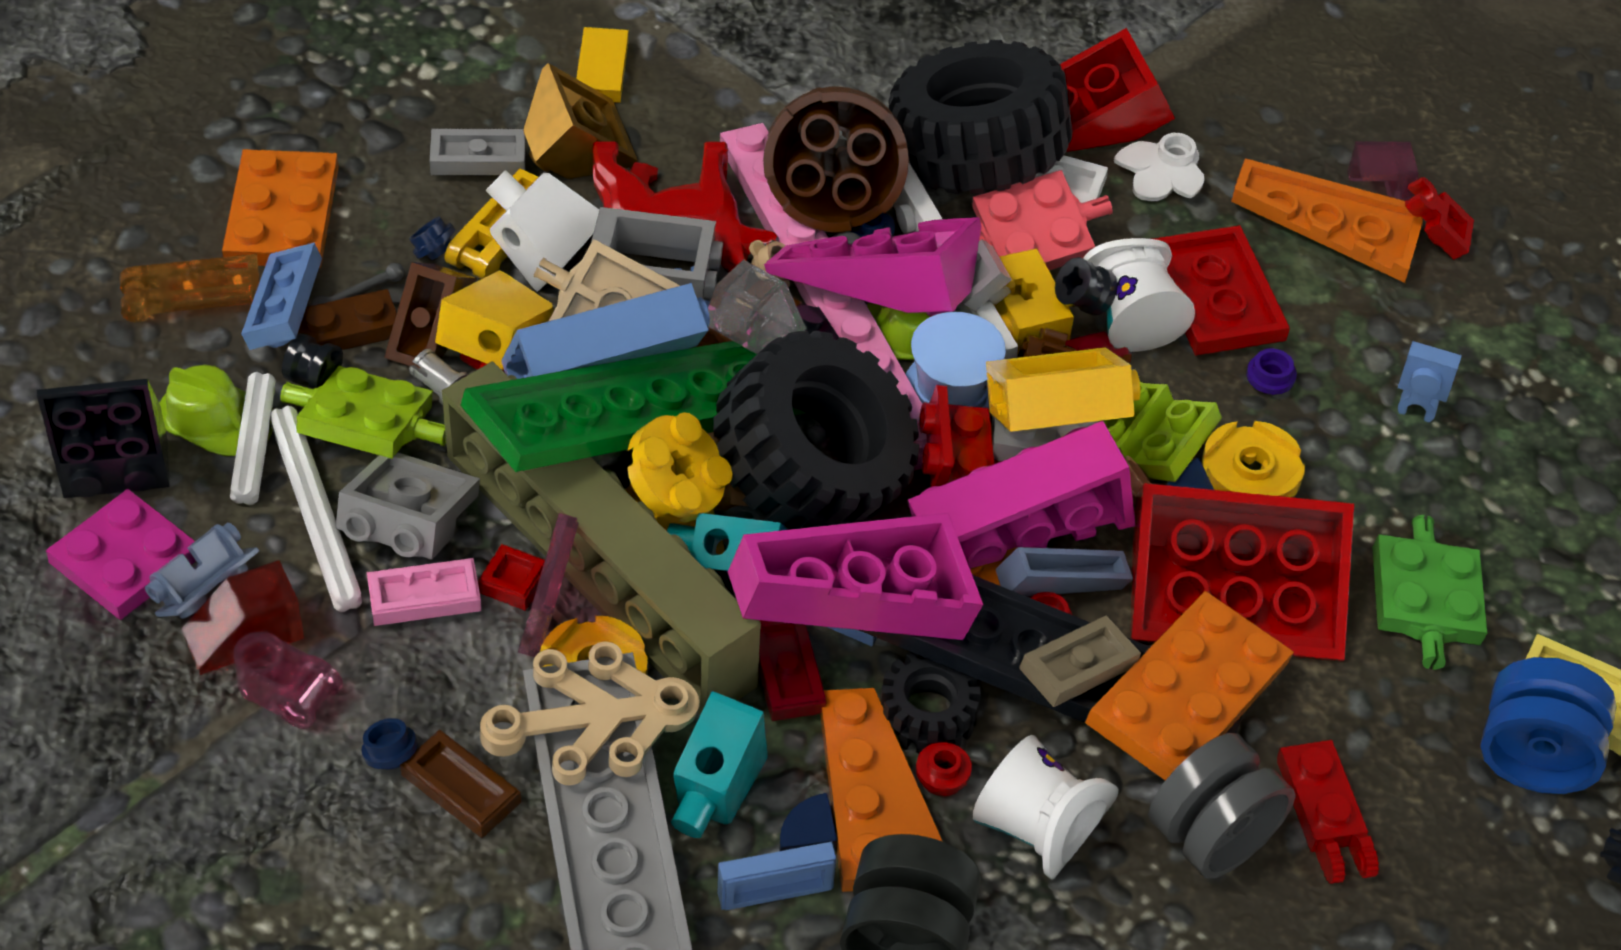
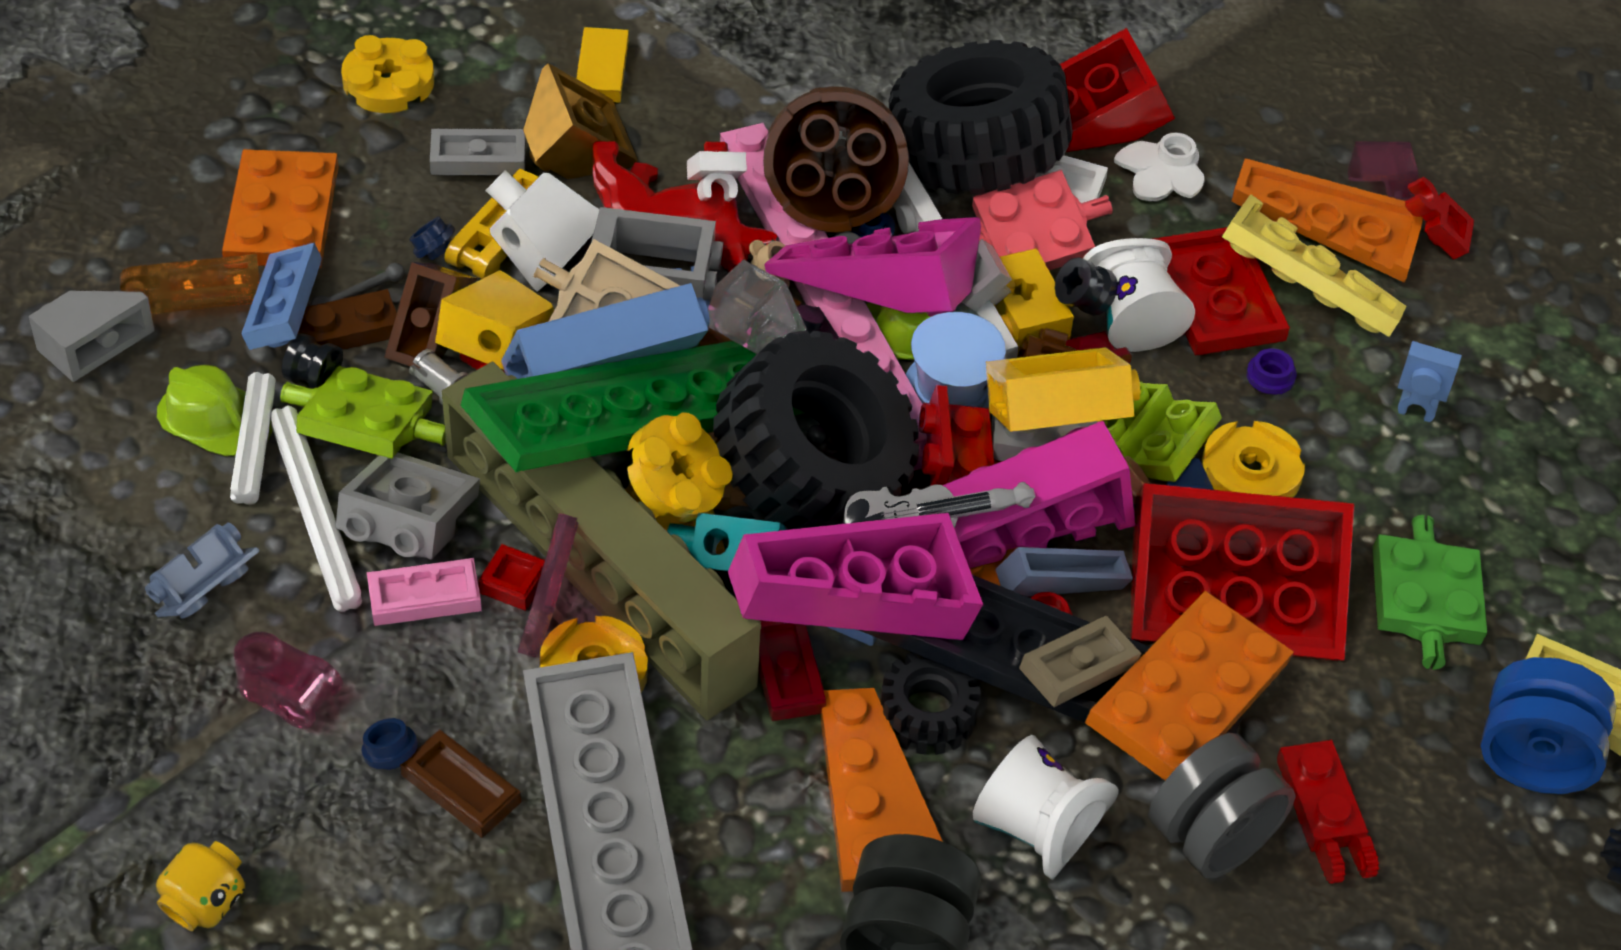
(89, 328): none -> light grey slope
(106, 437): black slope -> none
(118, 552): dark pink plate -> none
(200, 885): none -> yellow head
(240, 606): clear red slope -> none
(406, 61): none -> yellow plate
(596, 712): tan plant -> none
(718, 764): teal torso -> none
(719, 168): none -> white tile
(776, 876): medium blue tile -> none
(808, 824): dark blue tile -> none
(933, 500): none -> light grey piece
(940, 780): red plate -> none
(1313, 267): none -> light yellow wing

